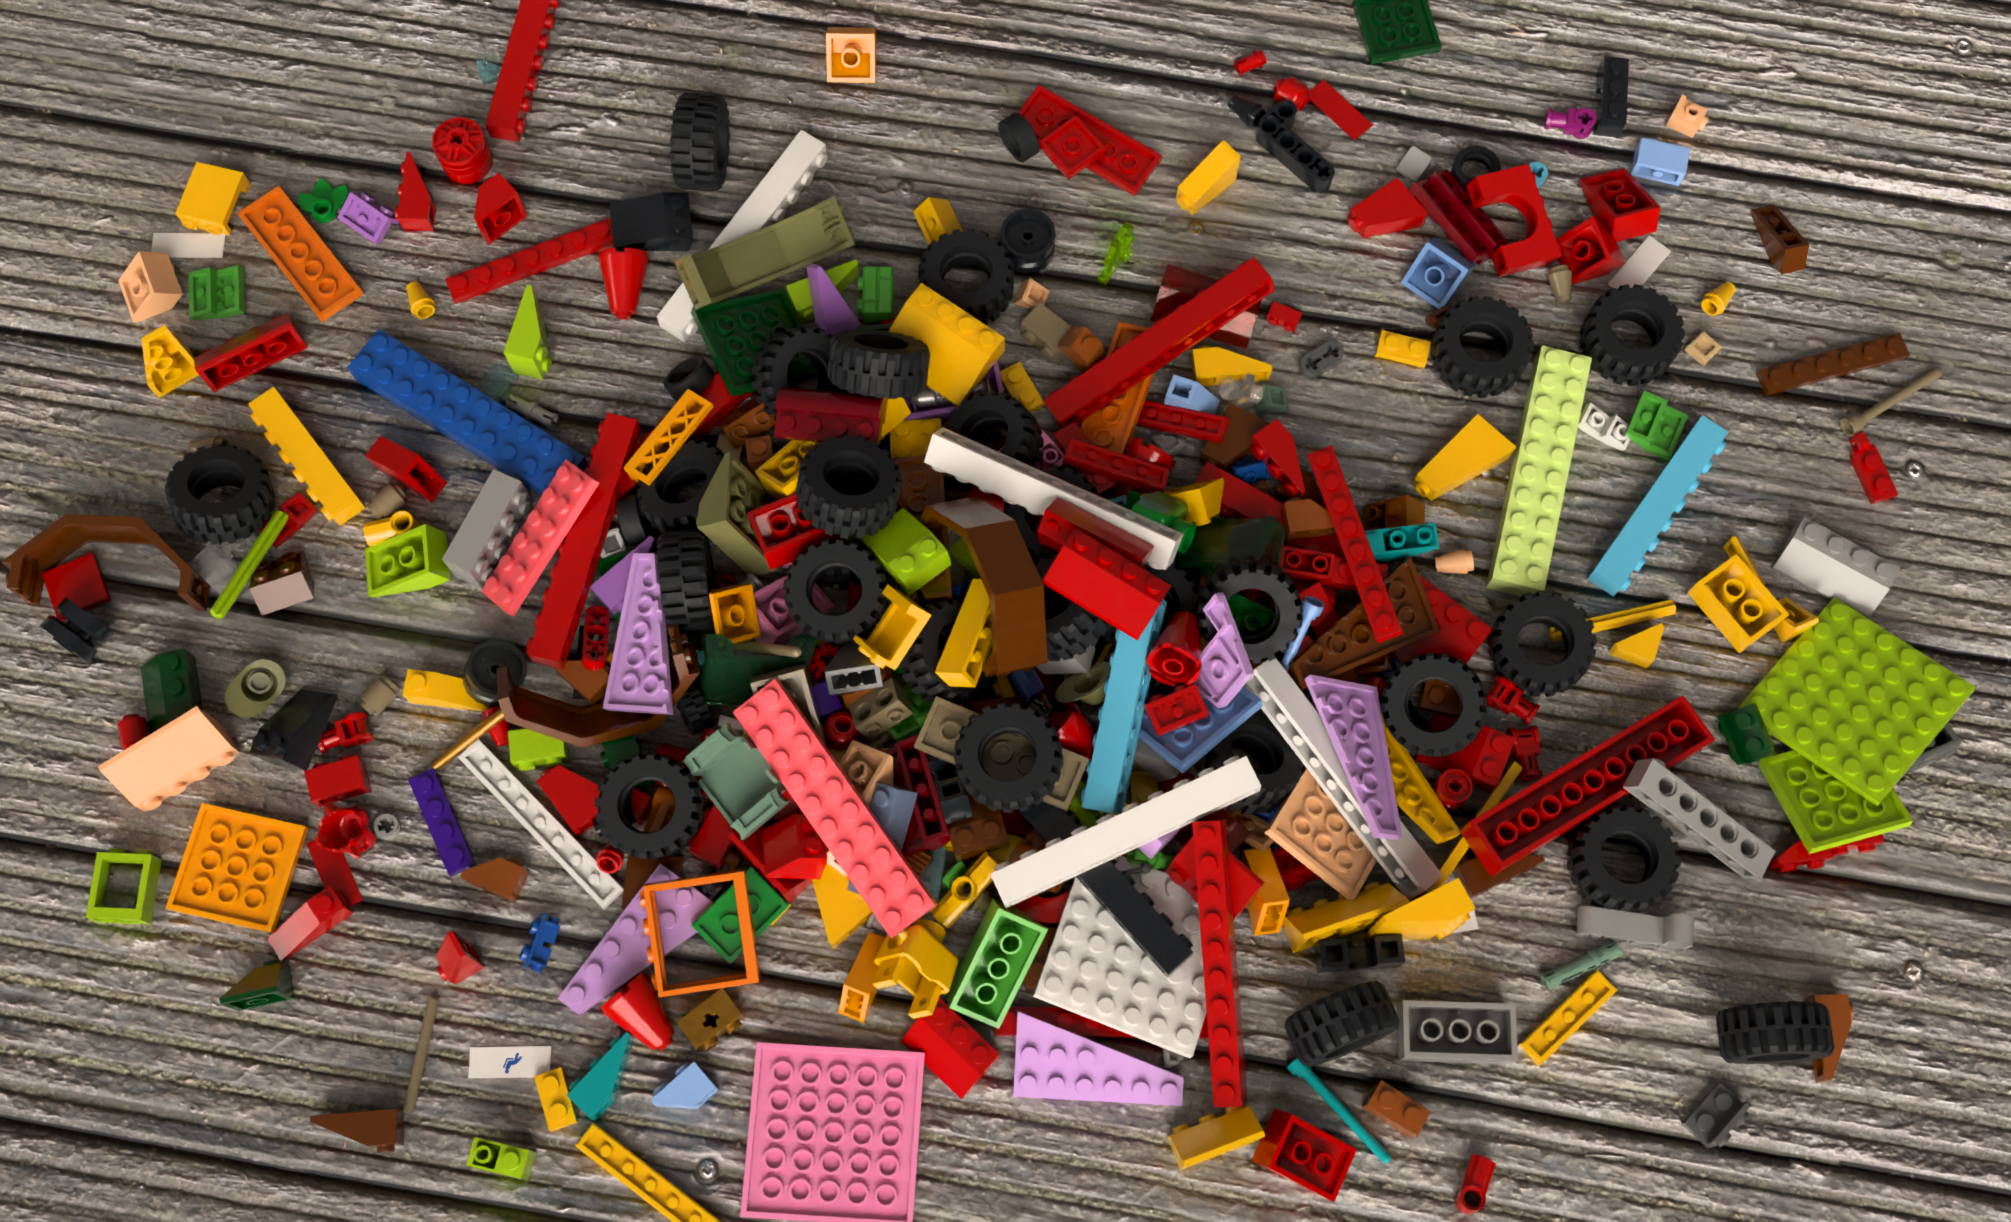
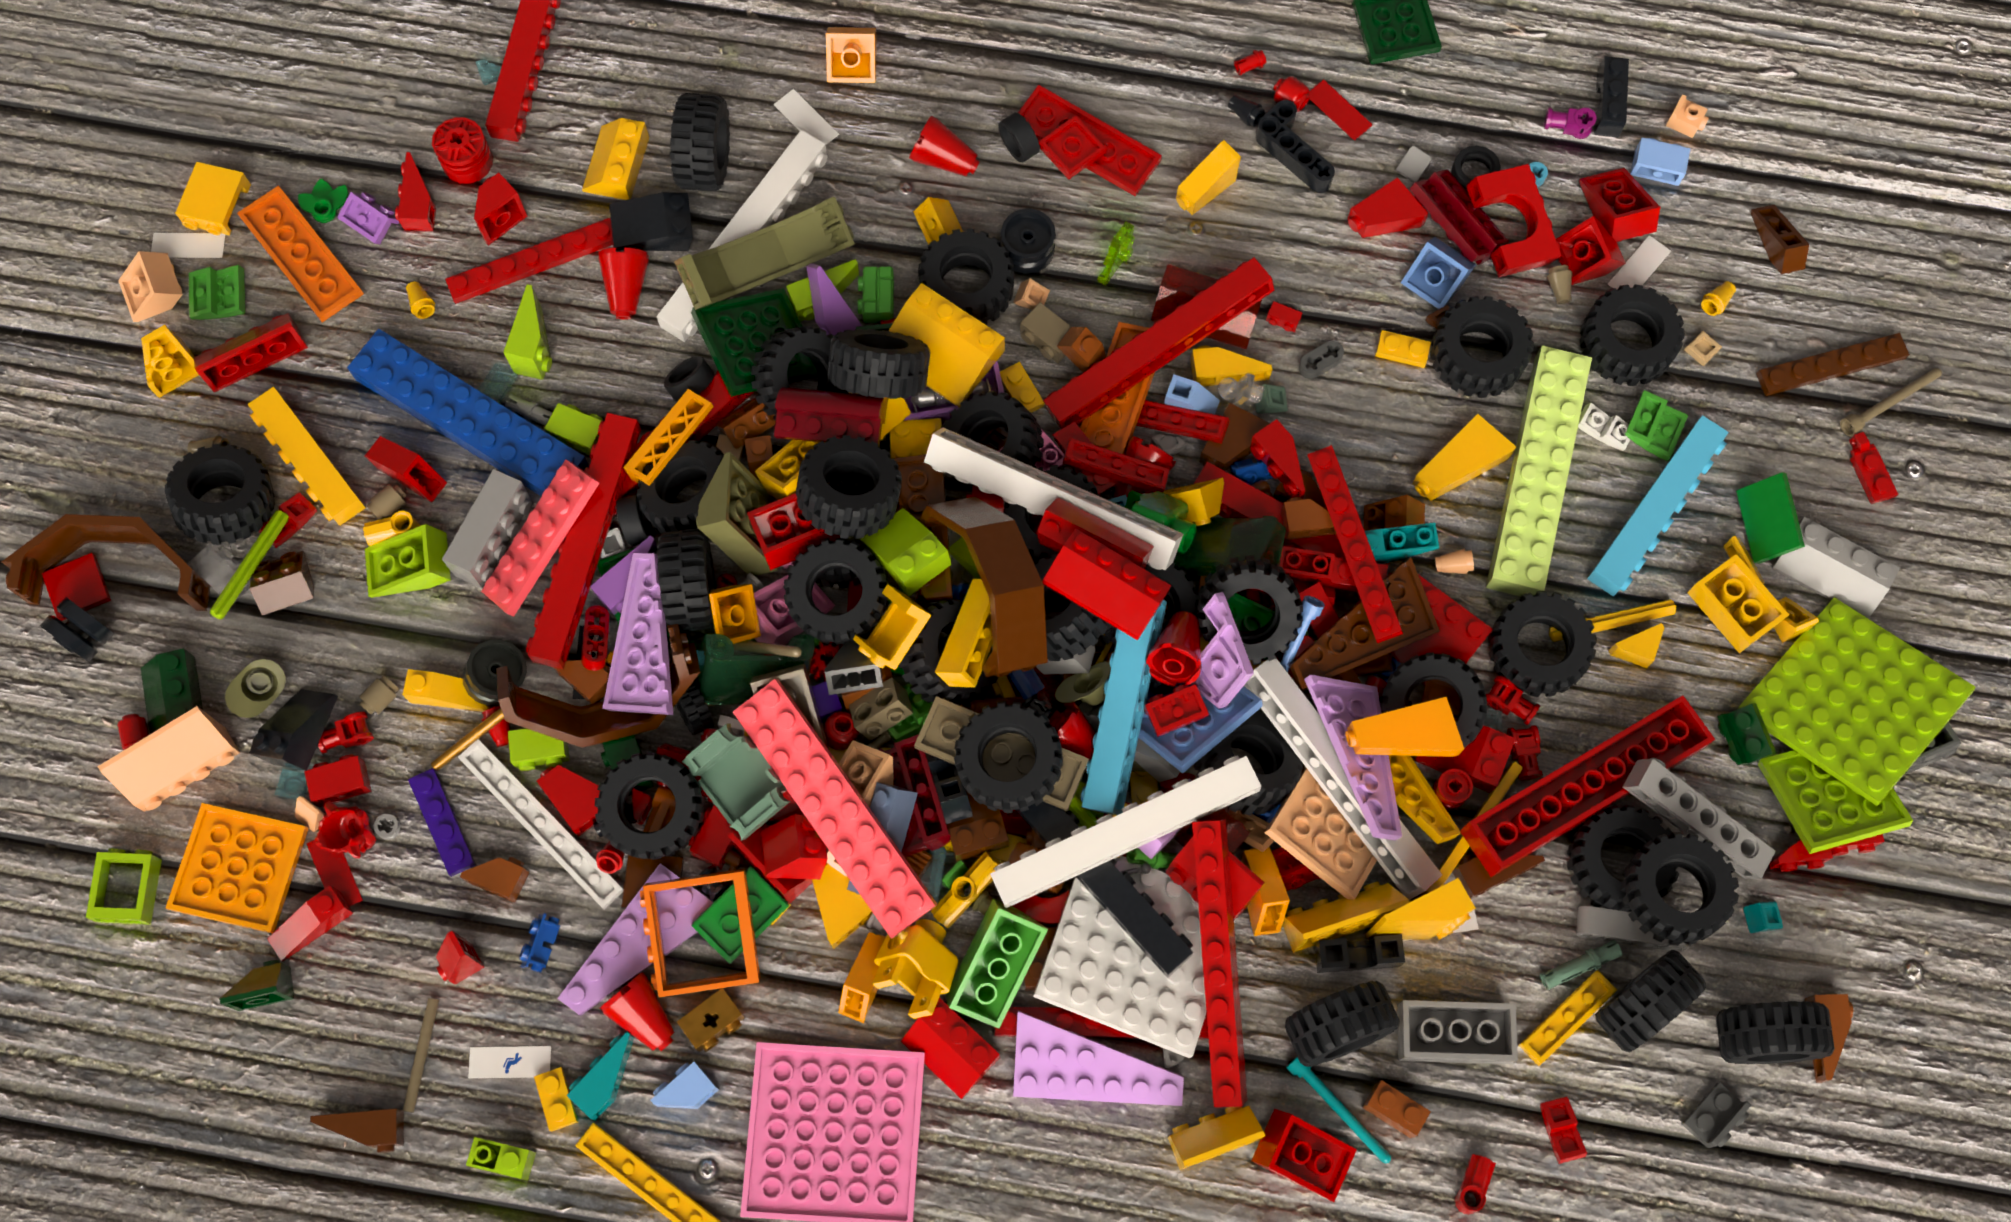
(291, 785): none -> clear light blue tile
(308, 813): none -> light nougat slope
(574, 427): none -> lime brick
(617, 159): none -> yellow slope
(805, 117): none -> white sticker
(943, 149): none -> red cone
(1408, 731): none -> light orange slope
(1562, 1130): none -> red slope
(1650, 1001): none -> black tyre
(1703, 864): none -> black tyre
(1763, 917): none -> teal slope
(1770, 518): none -> green tile

